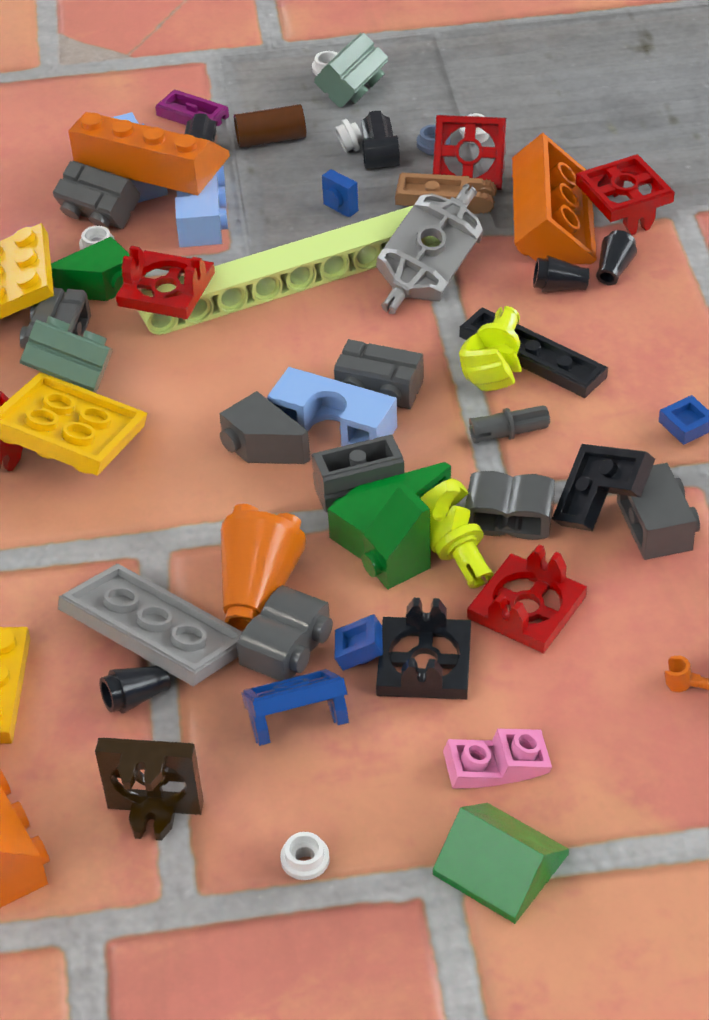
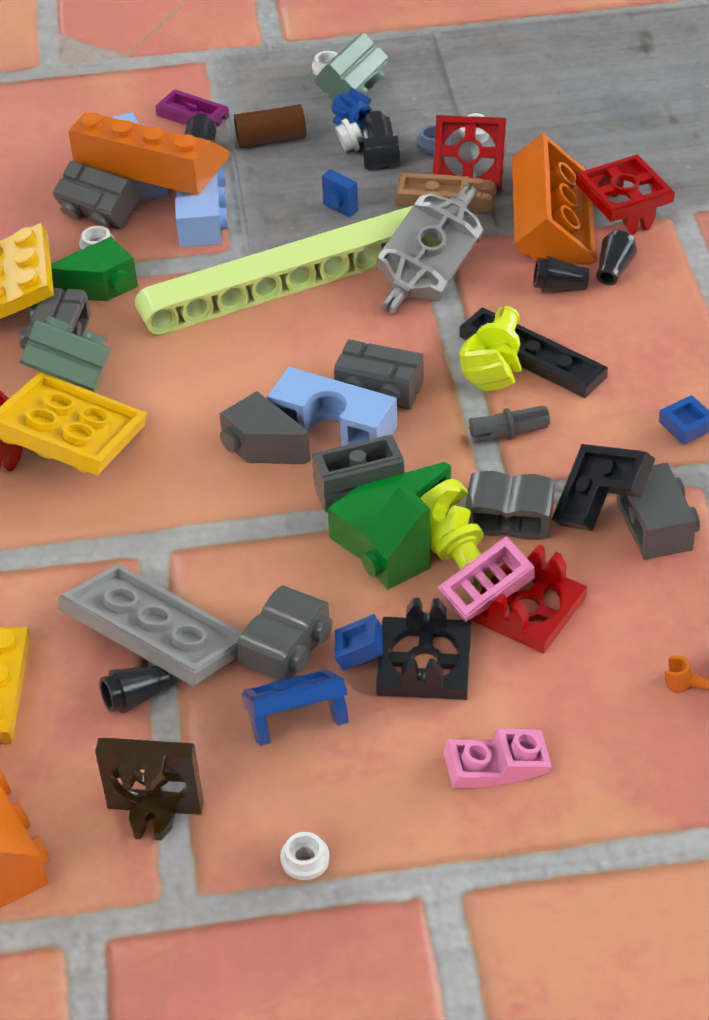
(174, 303): red piece -> none
(256, 559): orange cone -> none
(351, 106): none -> blue gear
(497, 859): slope -> none
(501, 552): none -> bright pink slope

